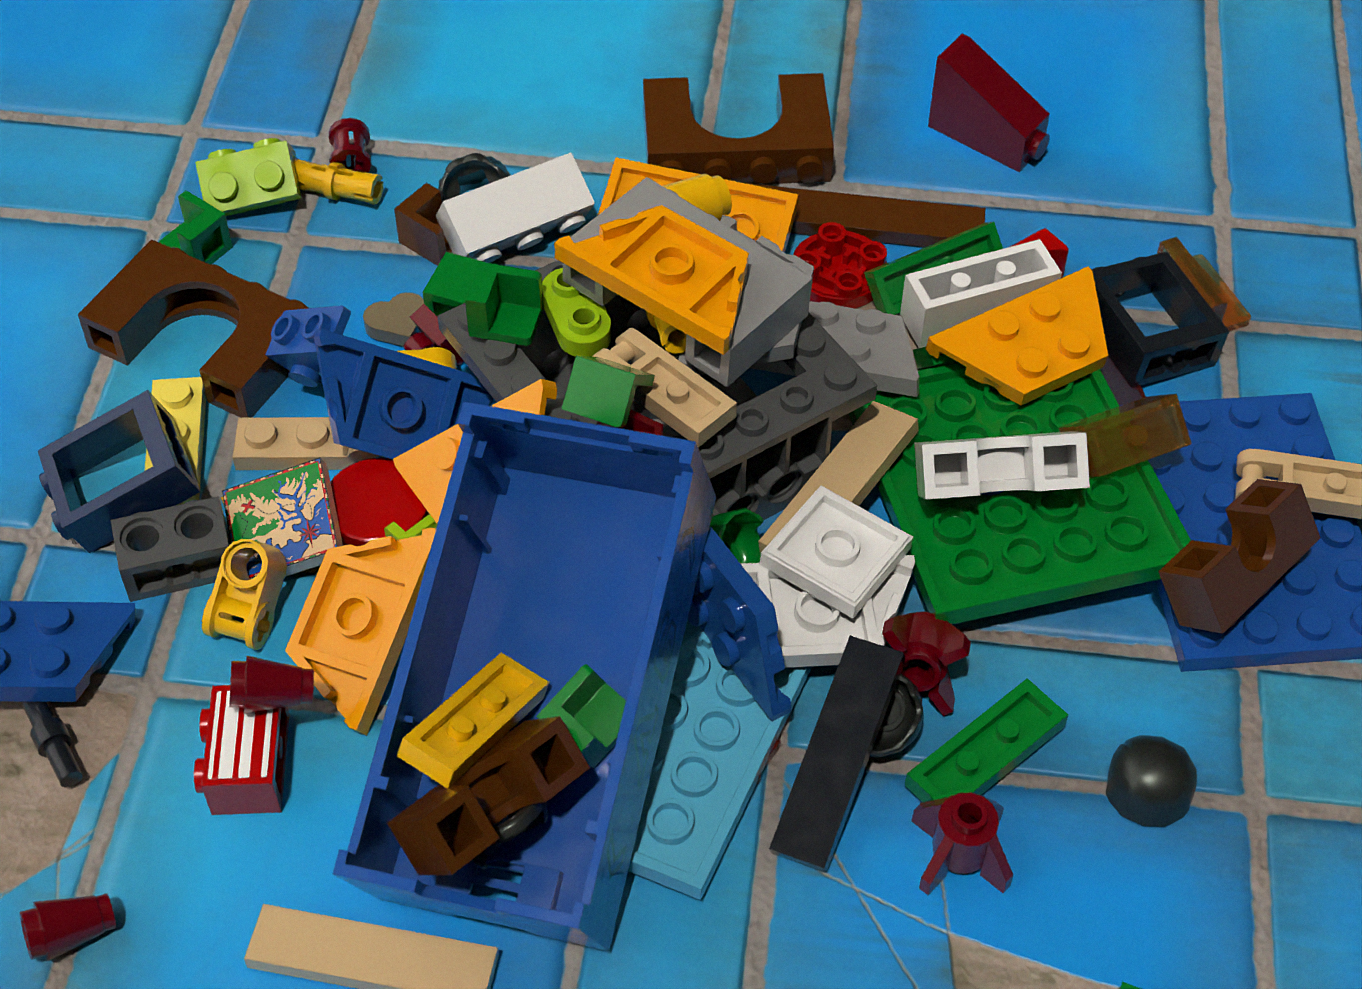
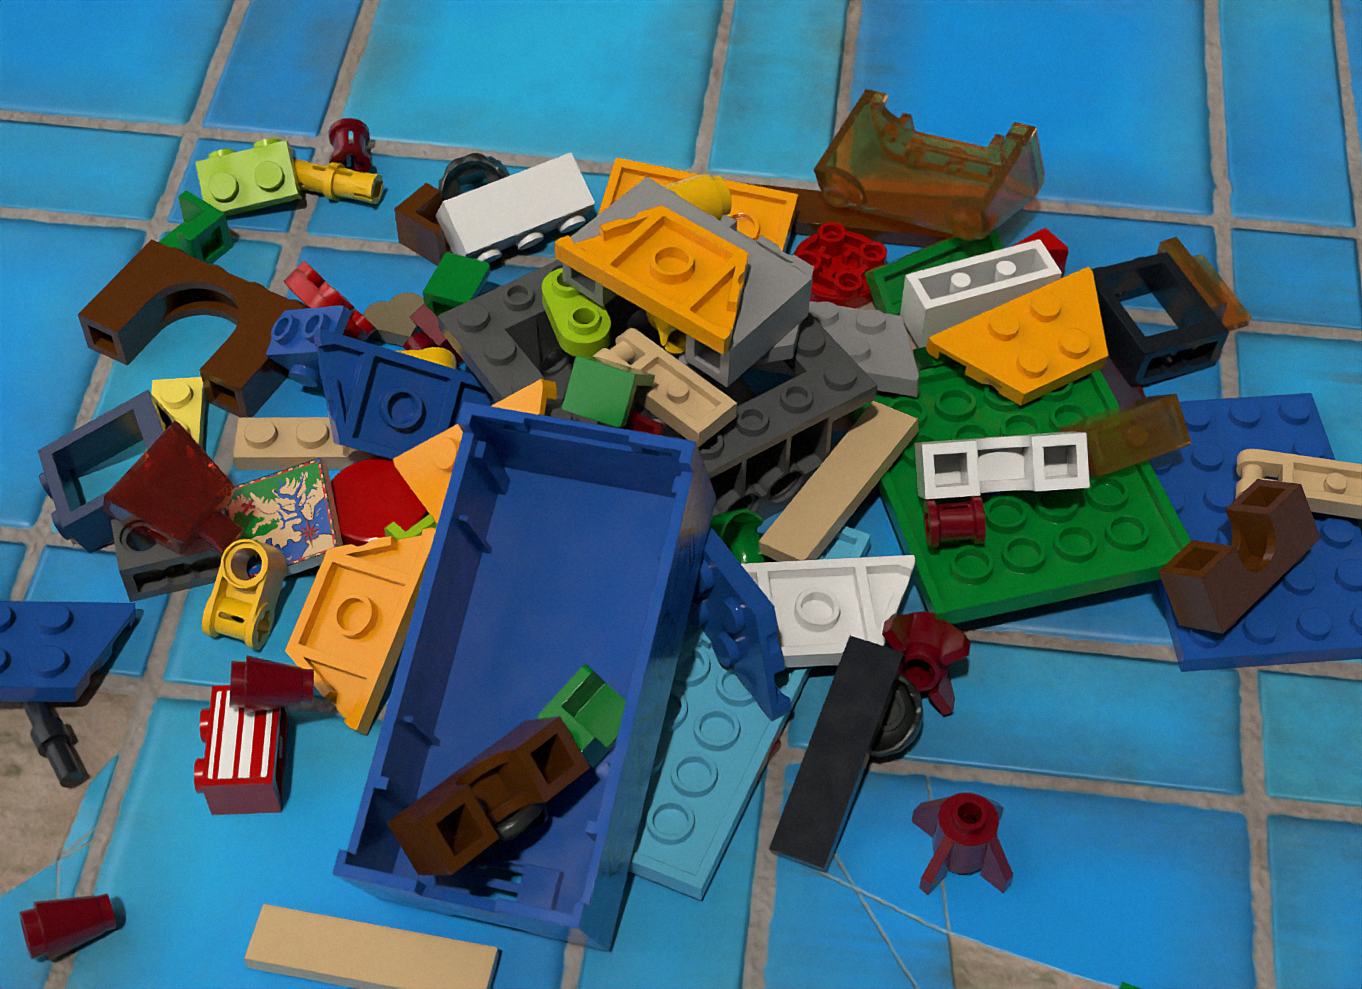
(175, 495): none -> clear red torso
(316, 292): none -> red tile
(472, 720): yellow plate -> none
(504, 303): green panel -> none
(790, 152): reddish brown arch -> none
(836, 551): white tile -> none
(927, 179): none -> clear orange windscreen
(954, 521): none -> dark red bush
(986, 107): dark red slope -> none
(989, 745): green plate -> none
(1151, 780): pearl dark grey hair -> none

